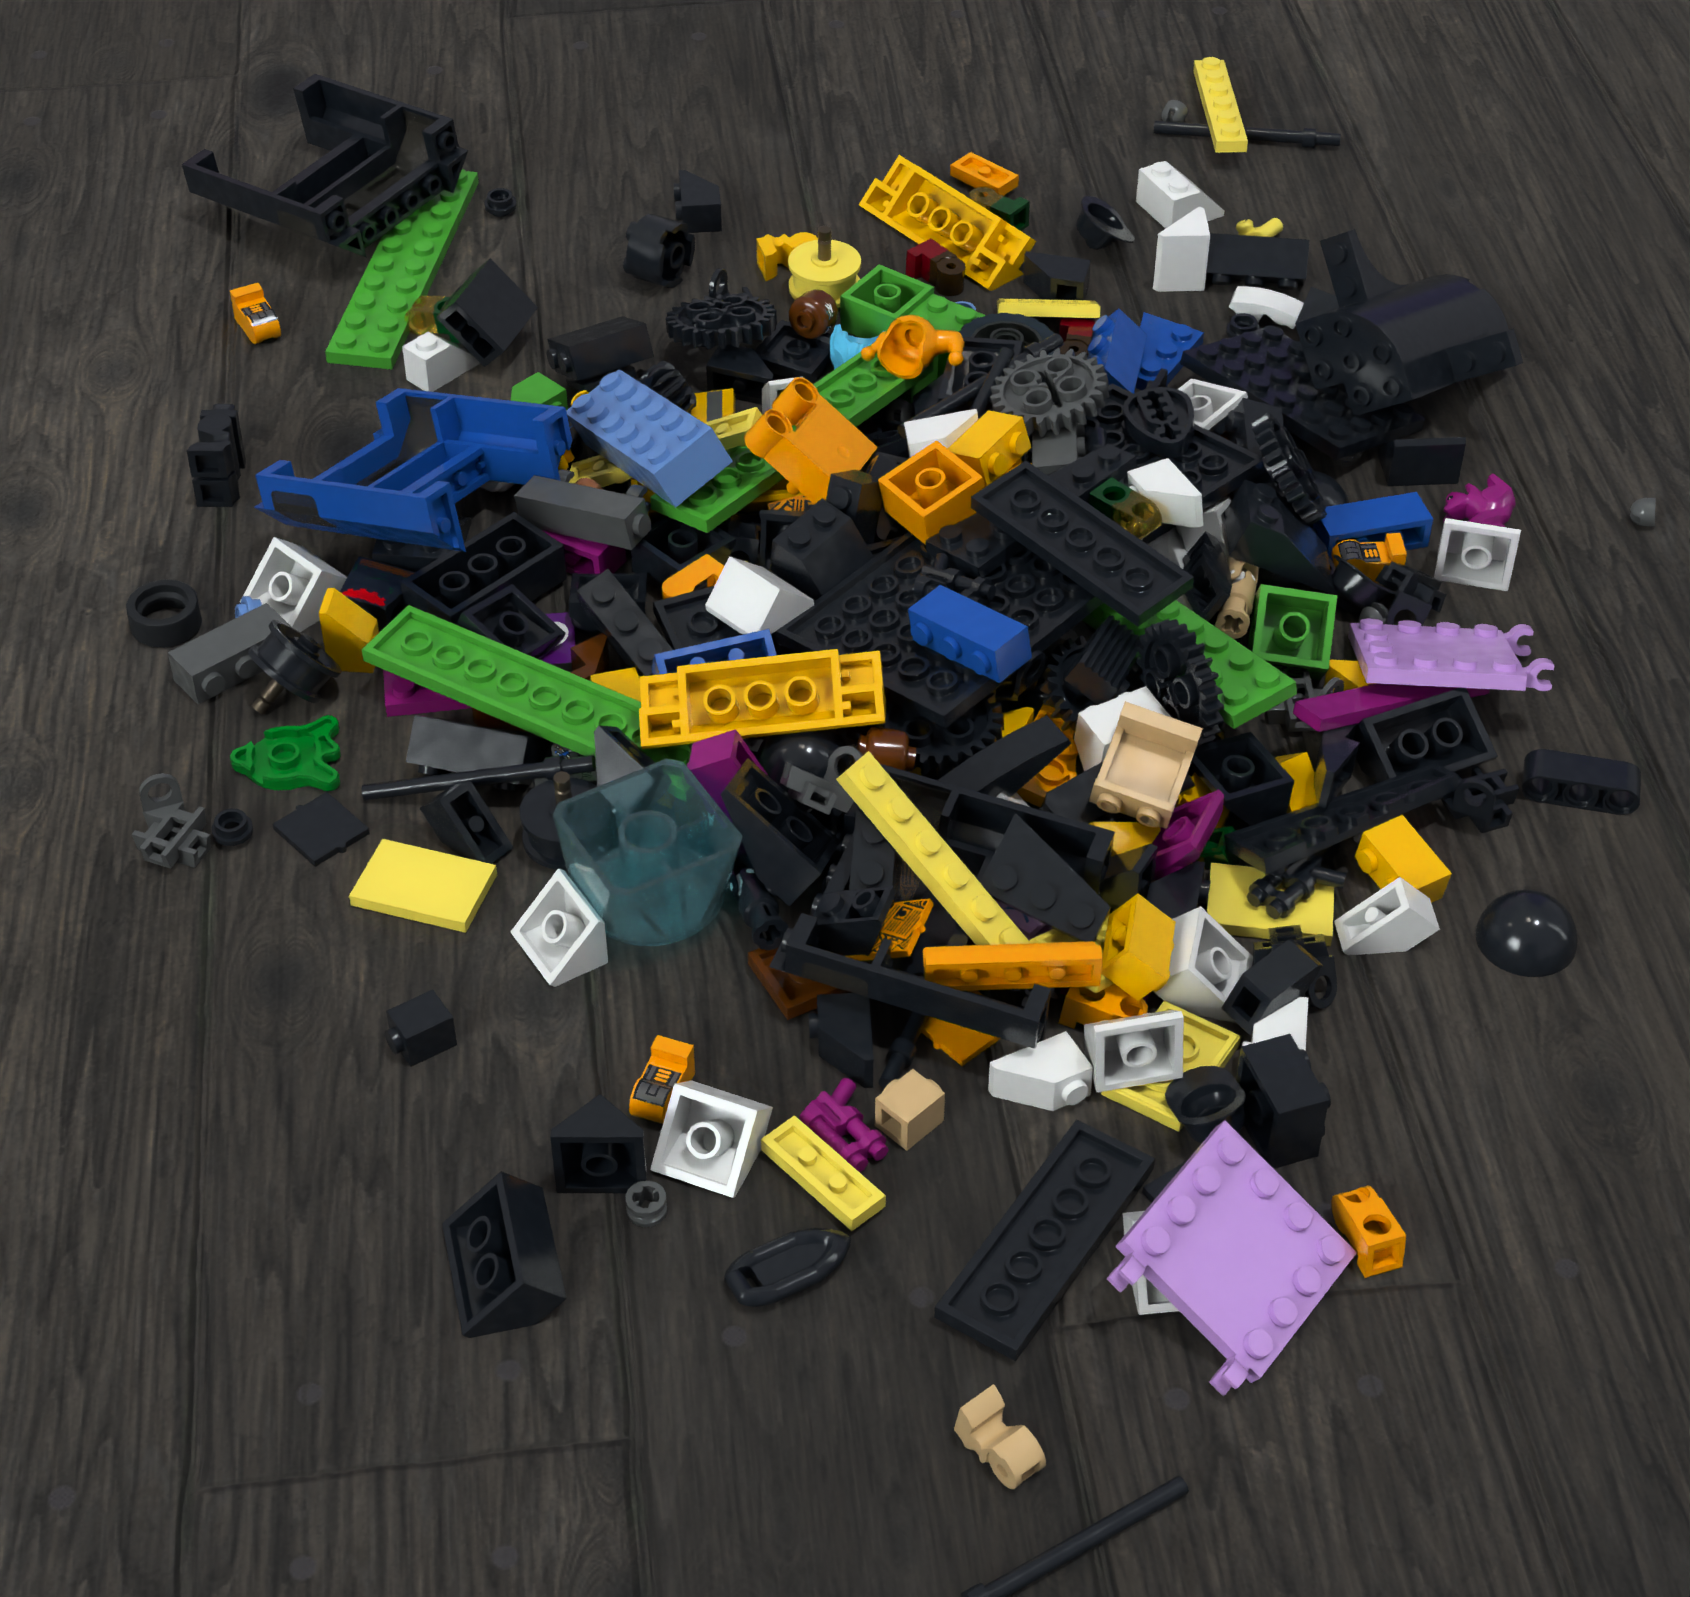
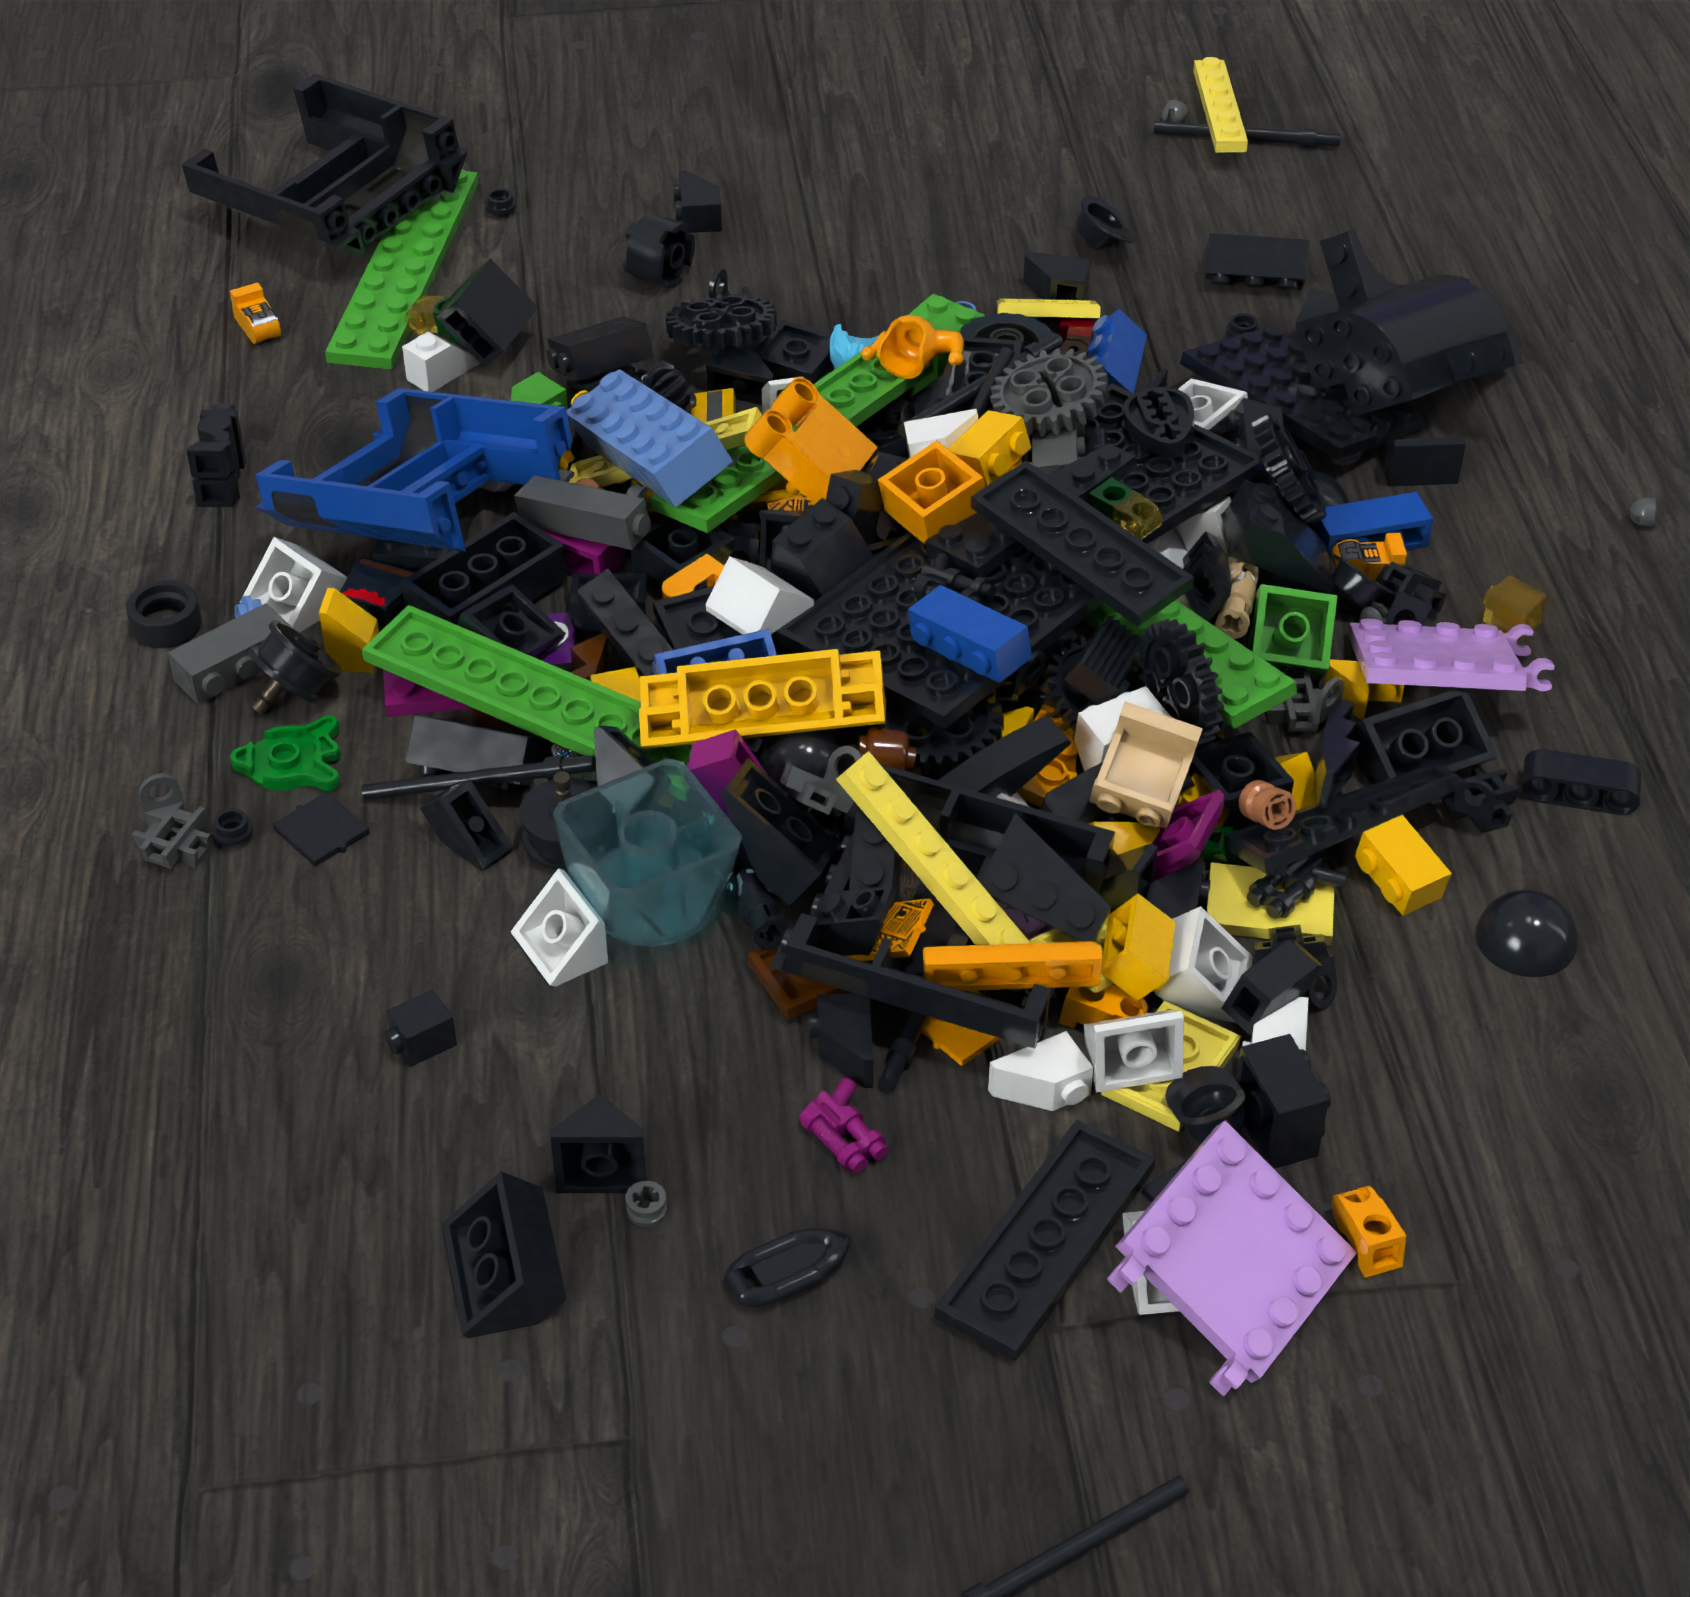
(423, 885): light yellow tile -> none
(669, 1064): light orange leg -> none
(710, 1137): white slope -> none
(777, 250): yellow leg -> none
(813, 314): reddish brown head -> none
(823, 266): light yellow wheel -> none
(823, 1173): light yellow plate -> none
(879, 300): bright green brick -> none
(909, 1109): tan brick -> none
(931, 209): yellow slope -> none
(937, 267): leg -> none
(983, 173): light orange plate -> none
(1008, 1449): tan leg -> none
(1012, 211): dark green leg -> none
(1164, 347): blue wing -> none
(1170, 491): white slope -> none
(1171, 195): white slope -> none
(1183, 254): white slope -> none
(1260, 301): white slope -> none
(1267, 804): none -> nougat wheel
(1268, 229): light yellow arm -> none
(1353, 705): magenta tile -> none
(1387, 921): white slope -> none
(1476, 554): white slope -> none
(1488, 507): magenta animal -> none
(1514, 604): none -> clear yellow brick

